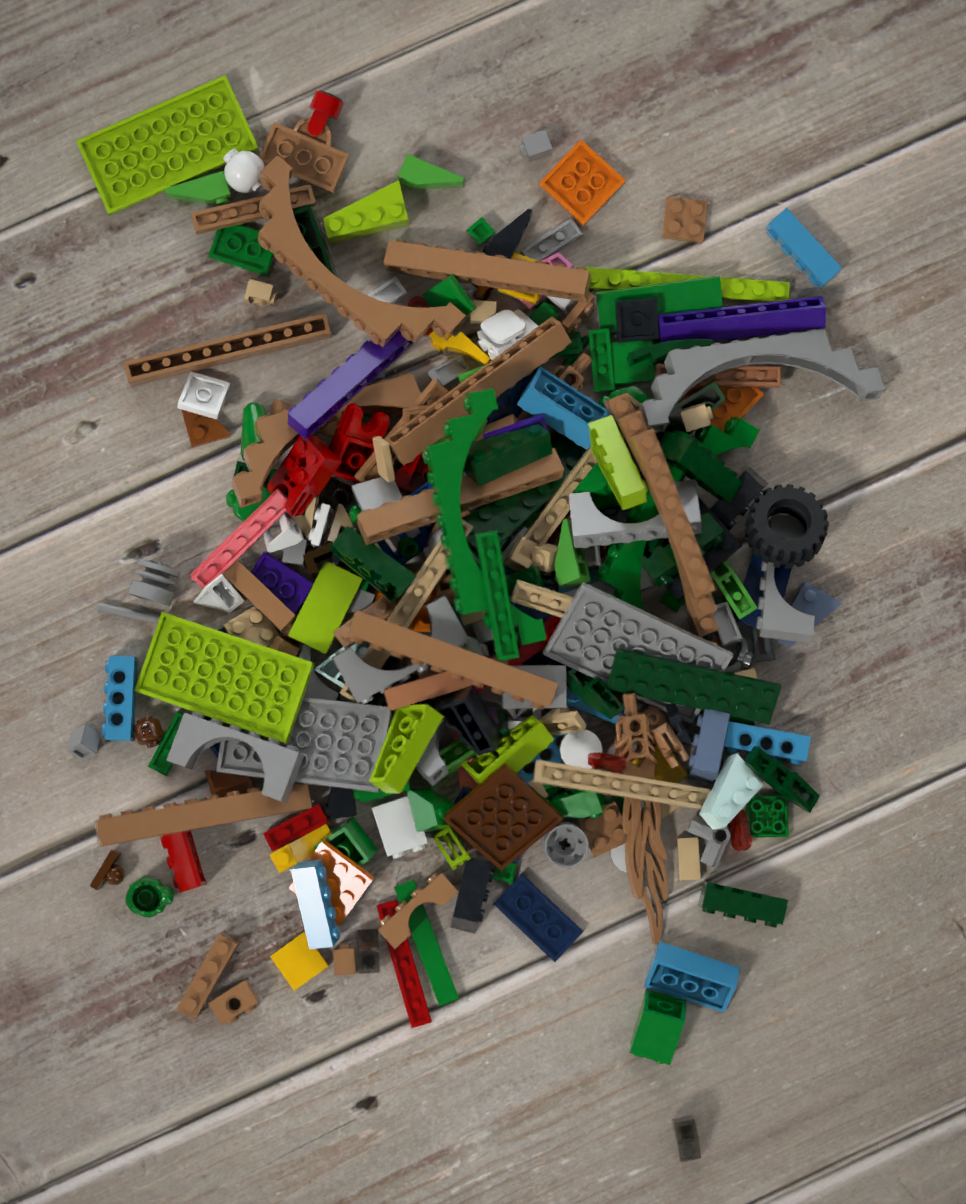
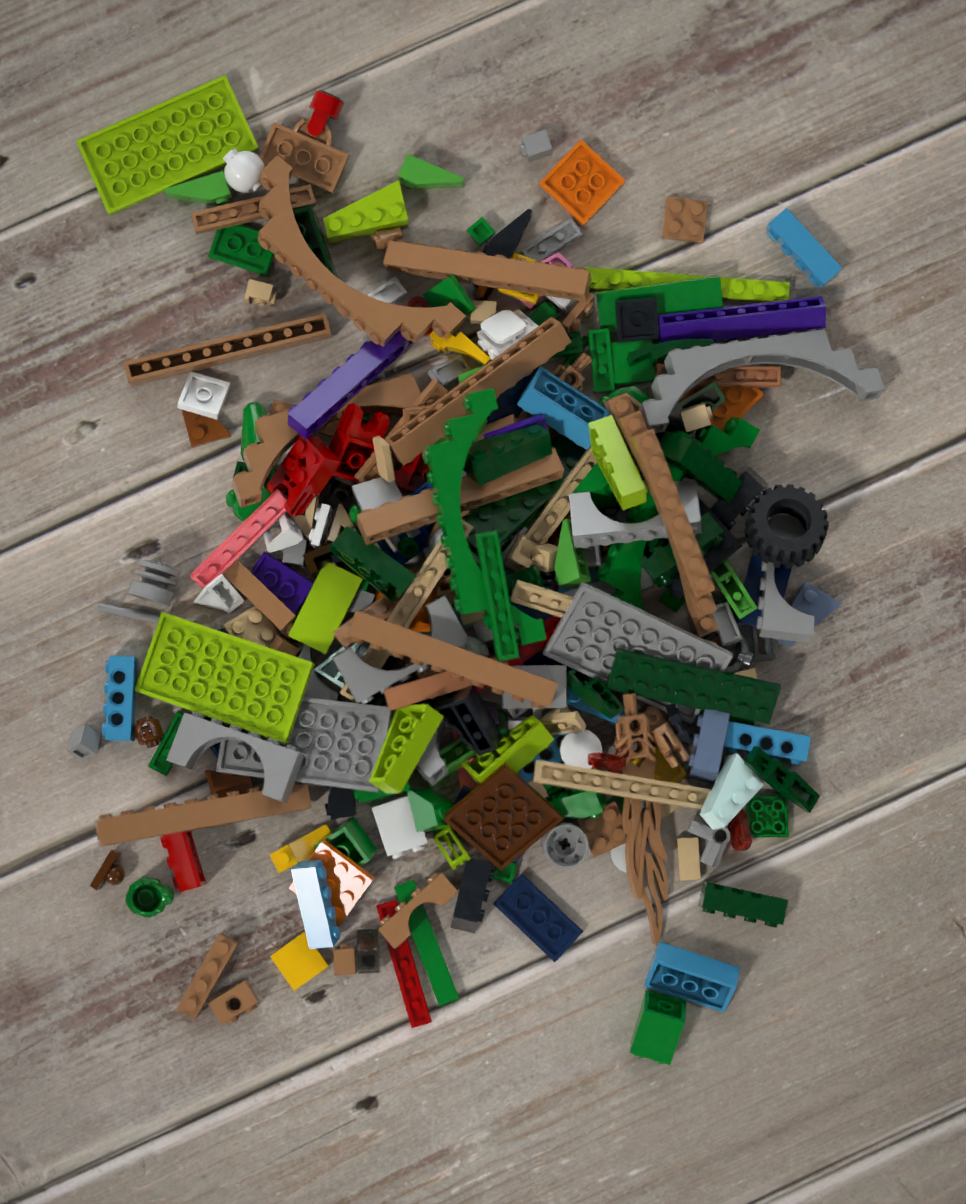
(295, 827): red plate -> none
(381, 237): none -> medium nougat cone
(686, 1138): clear smoke slope -> none

